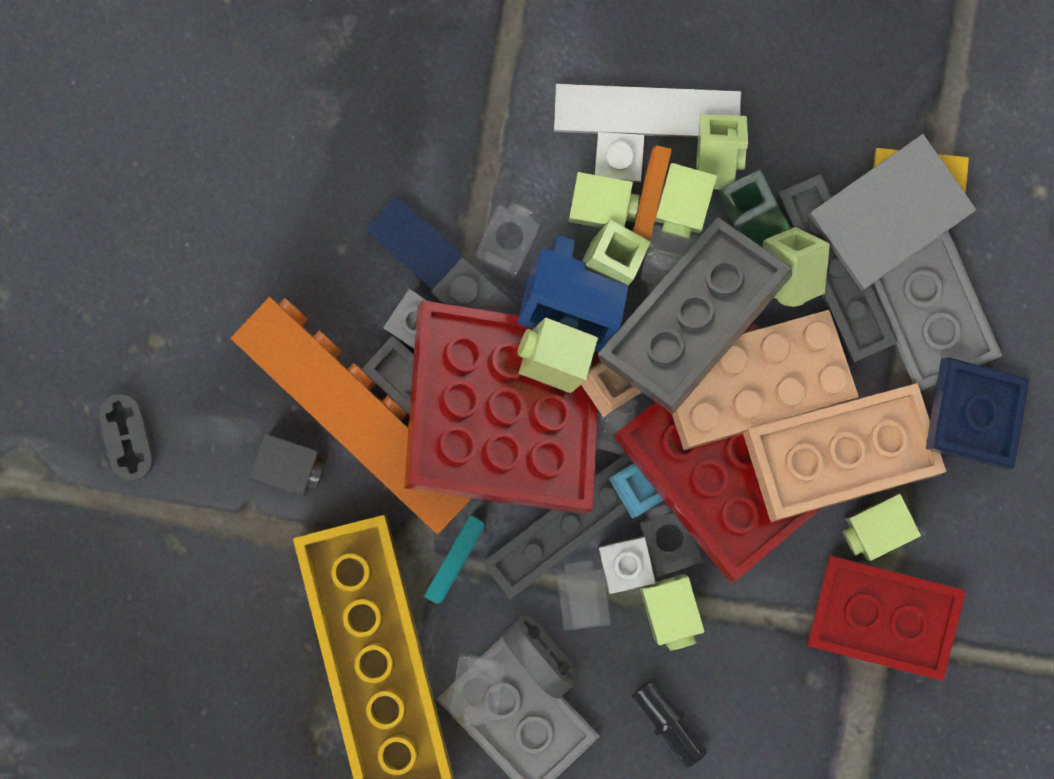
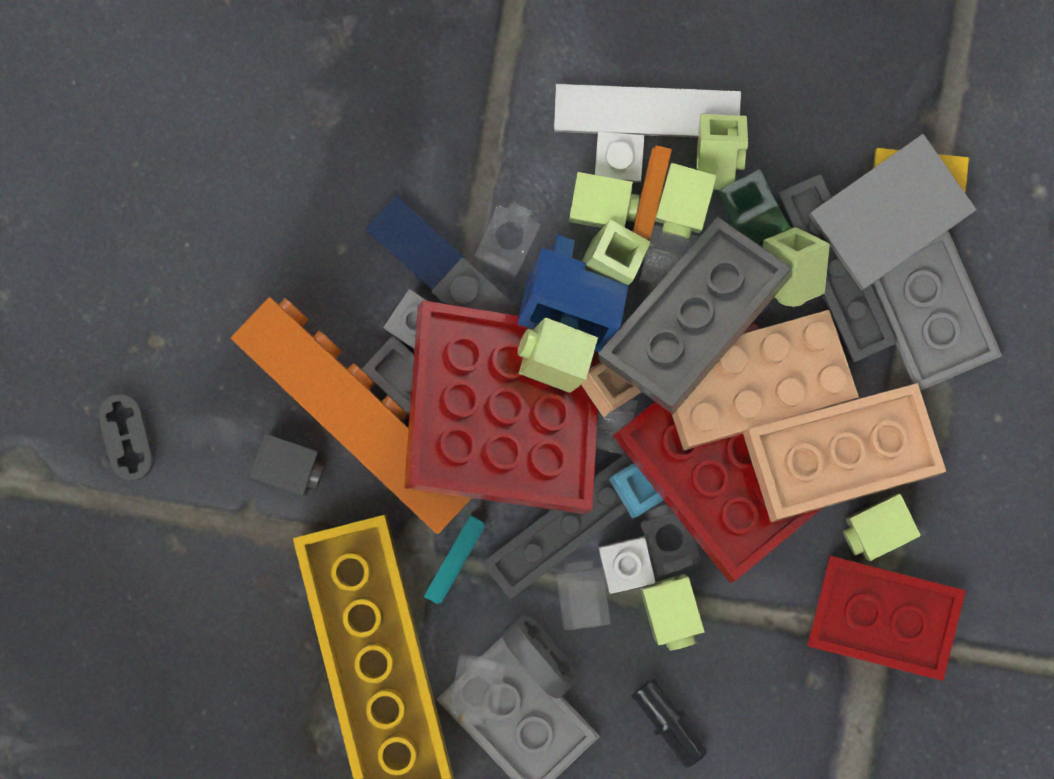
(977, 413): dark blue tile -> none

